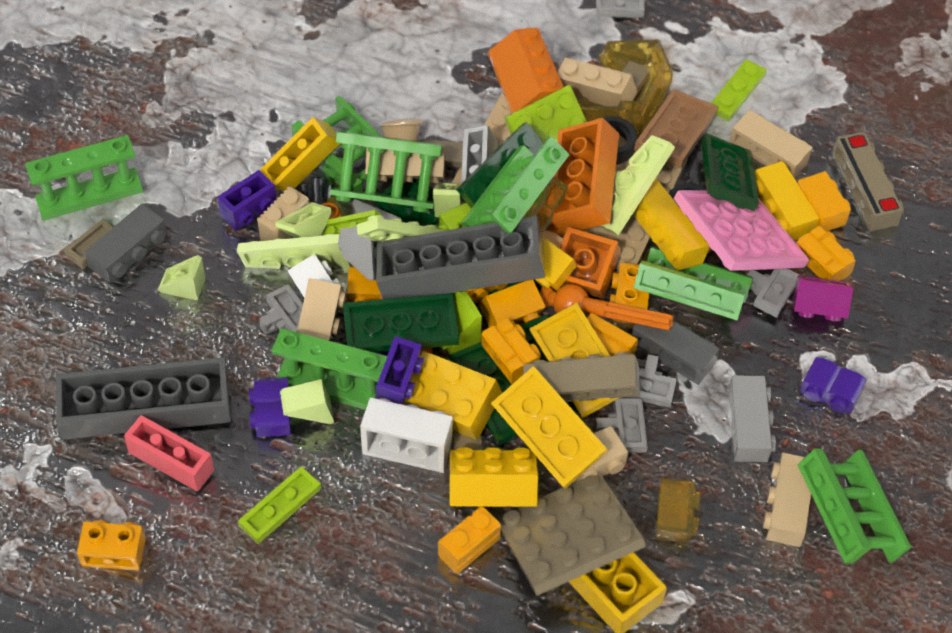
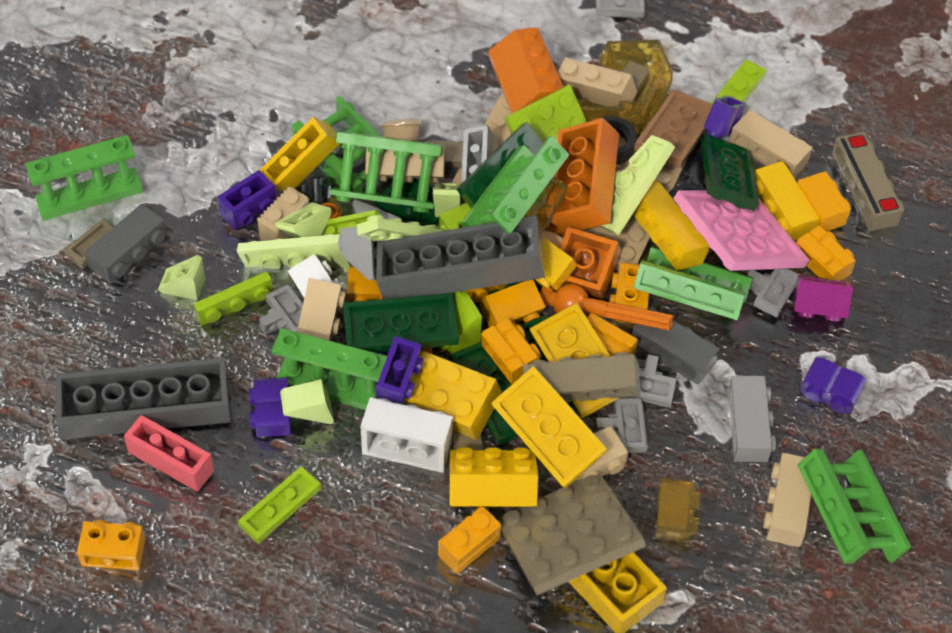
(233, 298): none -> lime plate
(724, 116): none -> dark purple brick

